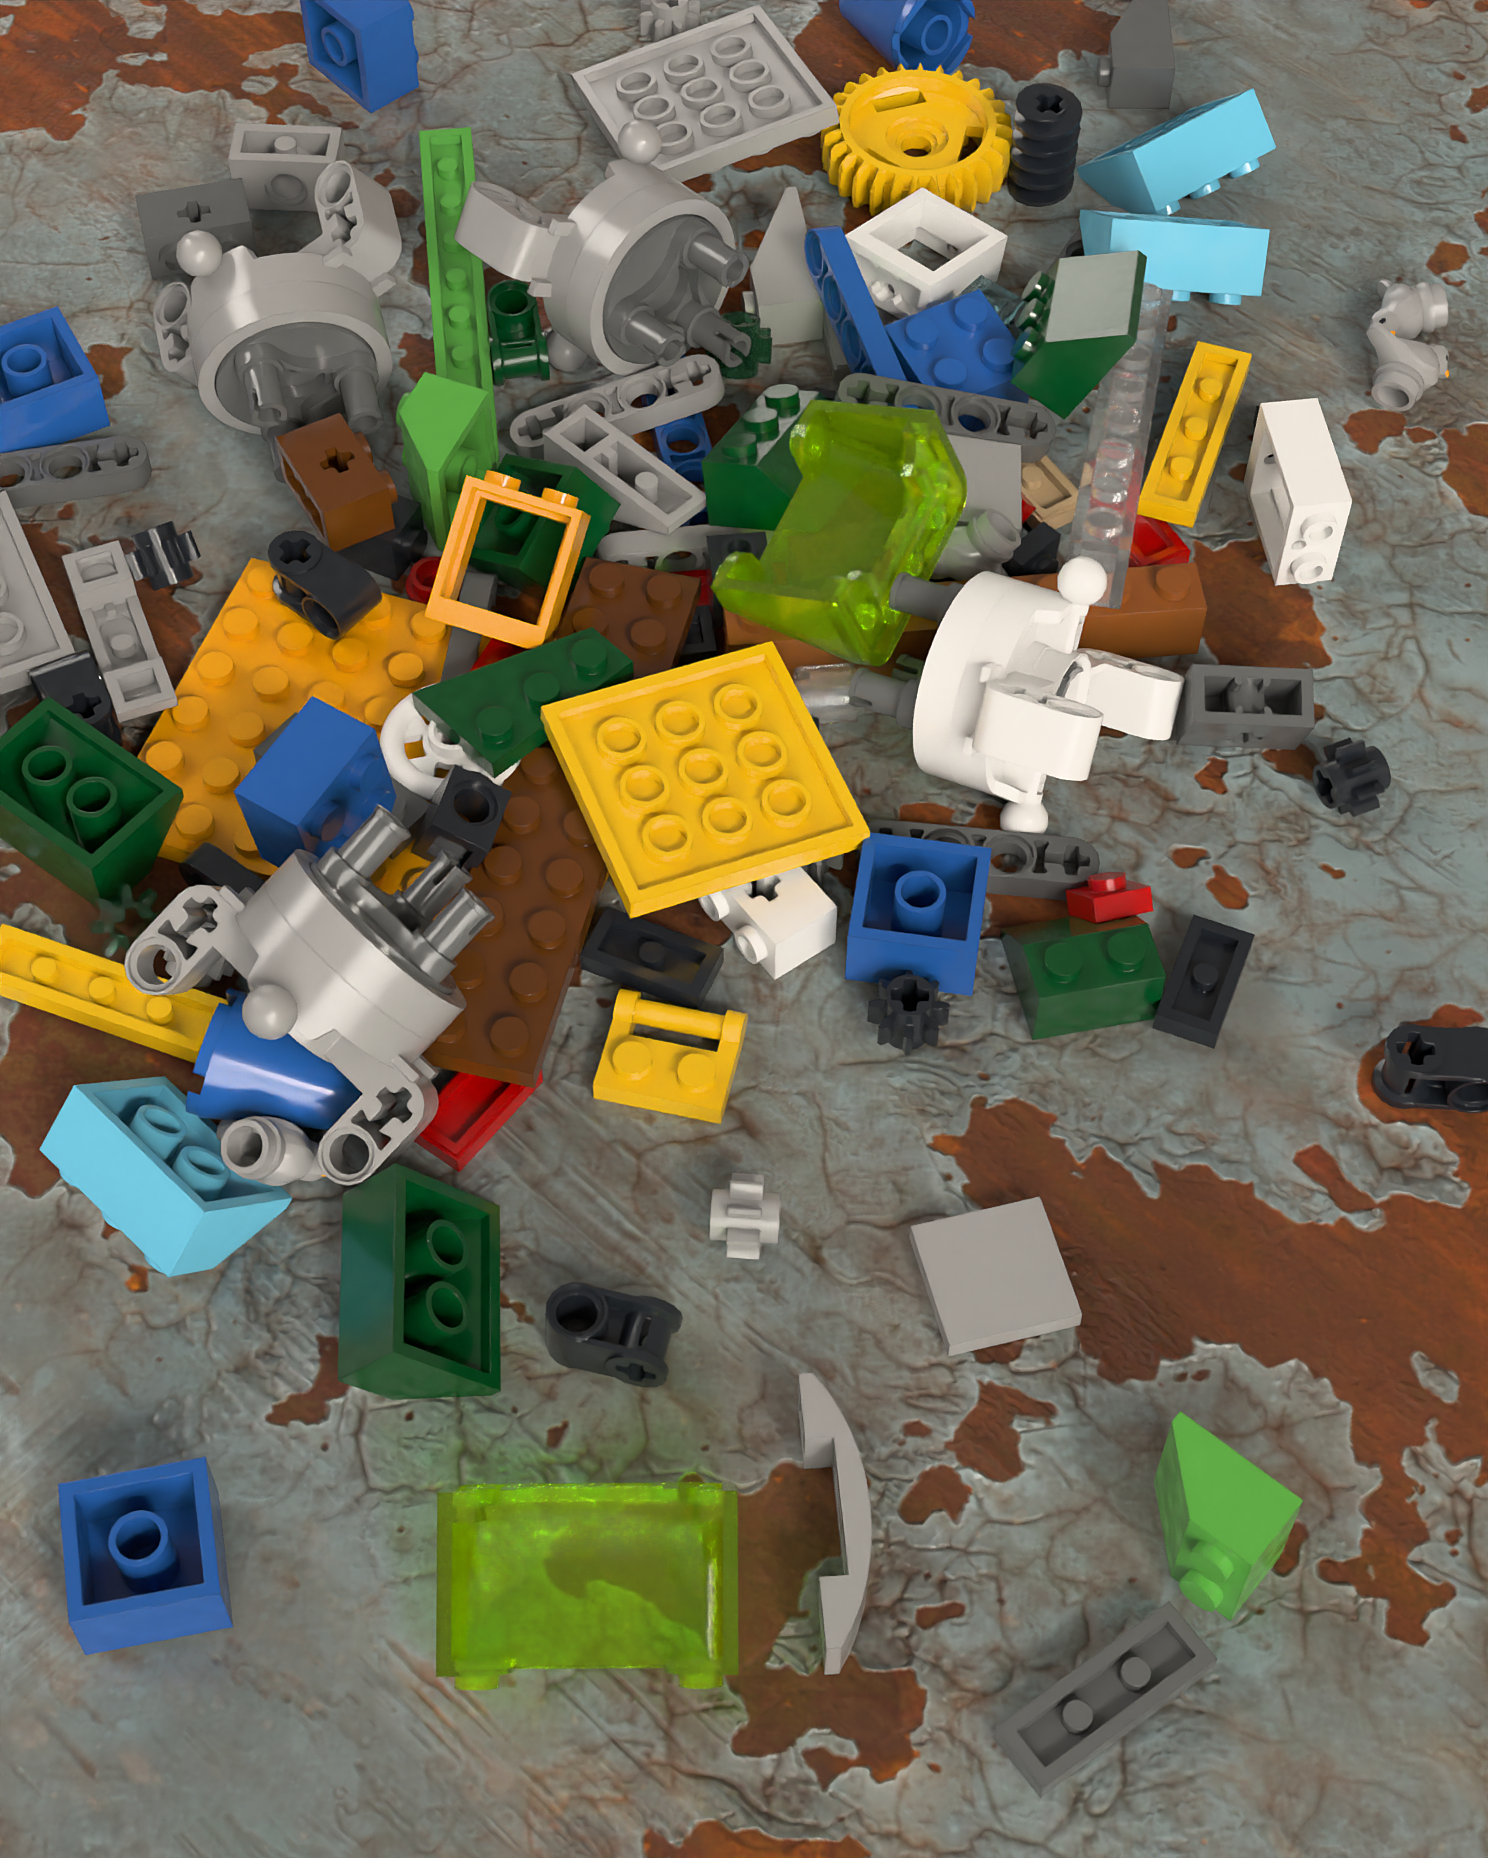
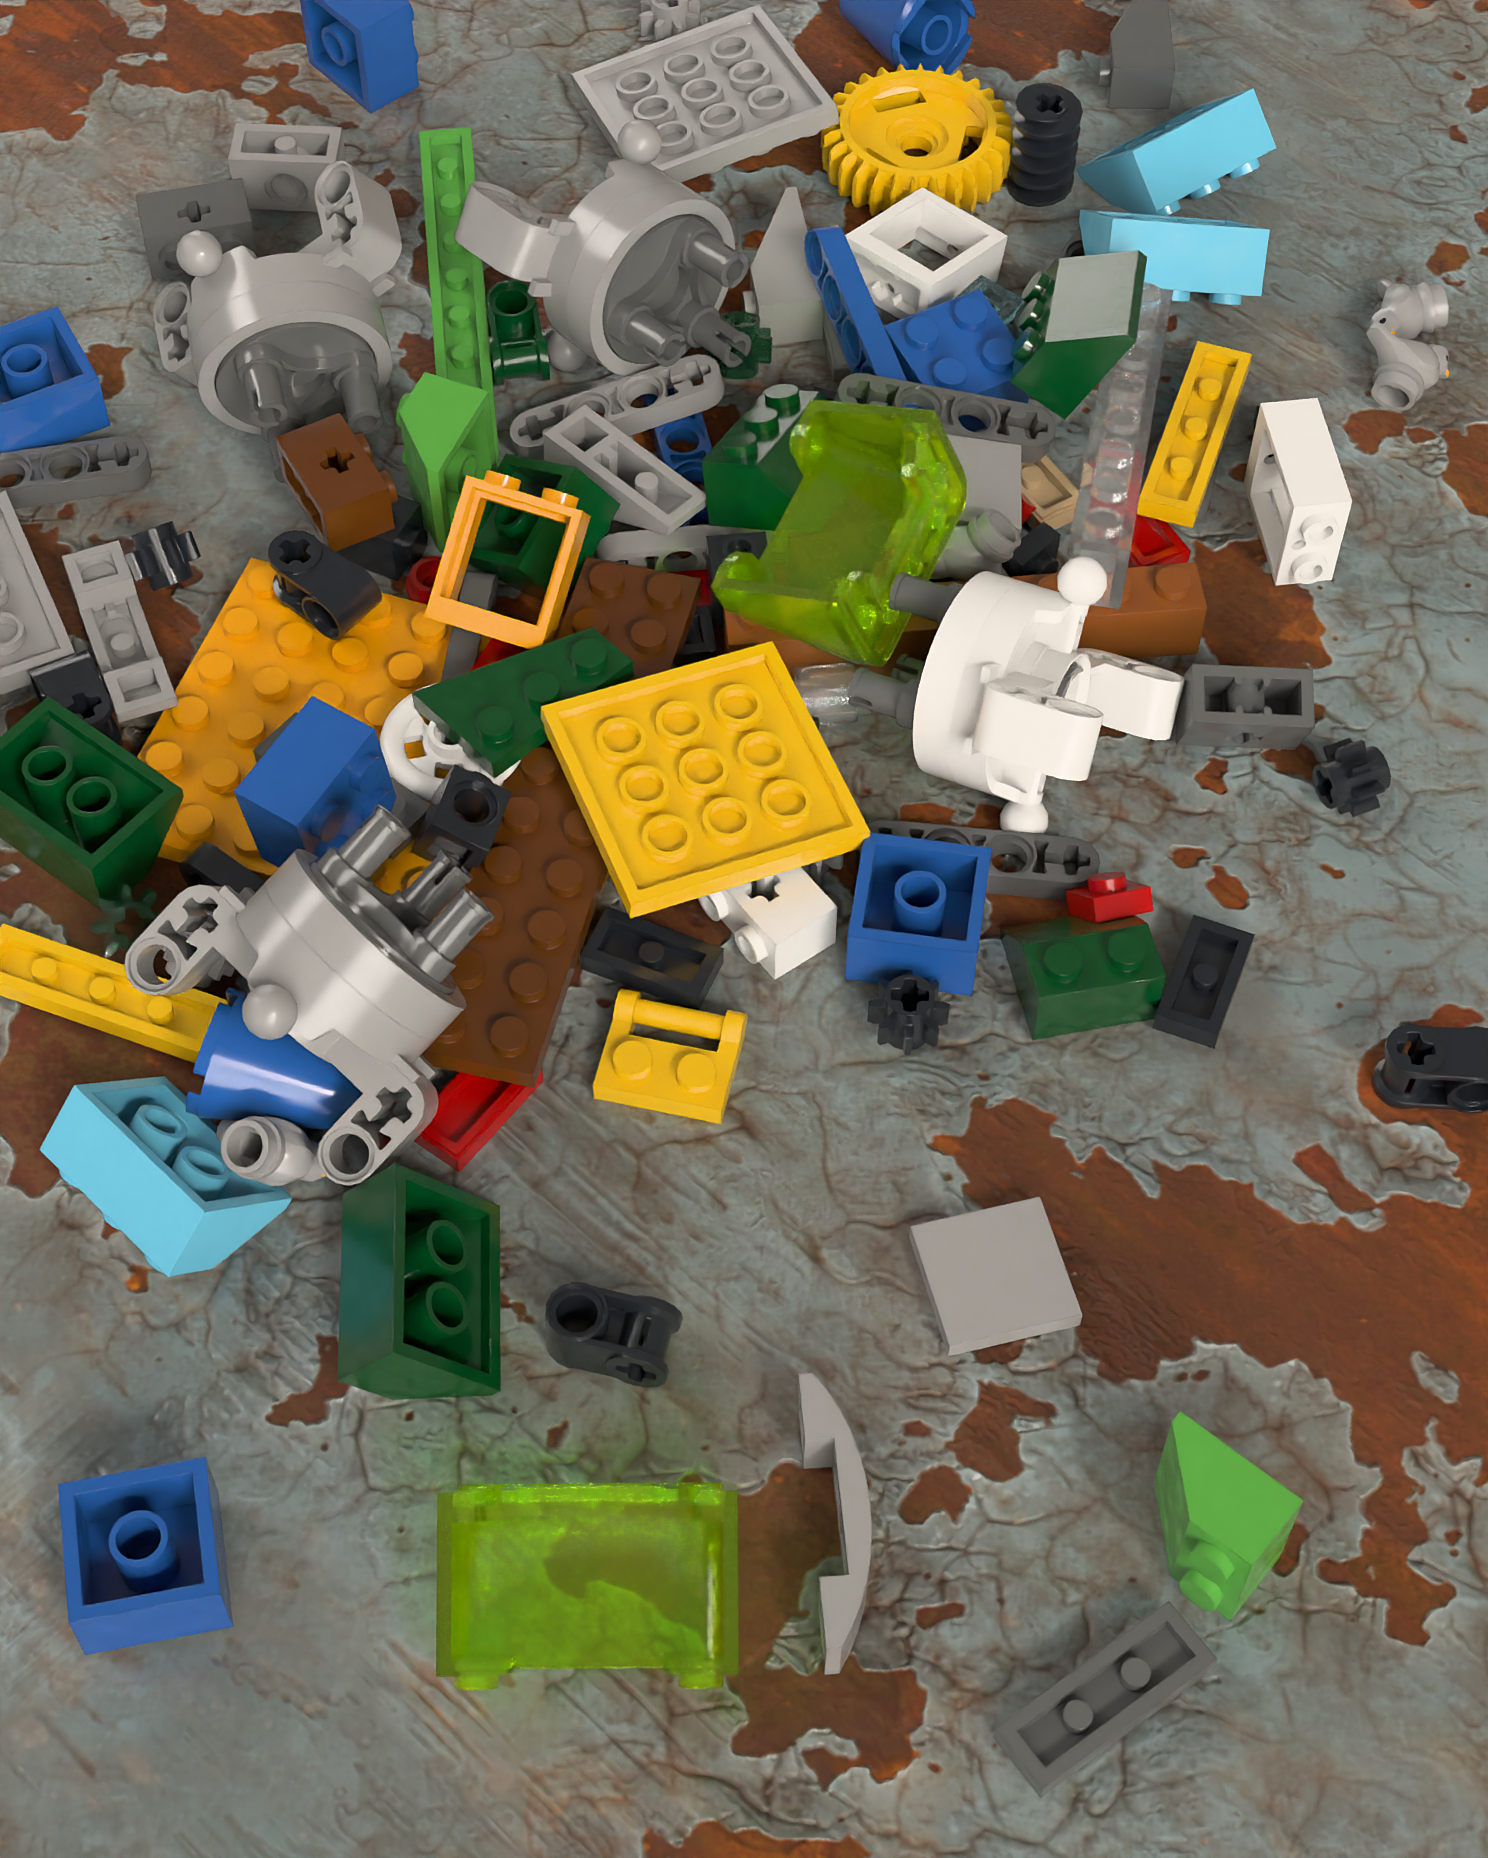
(745, 1216): light grey gear -> none

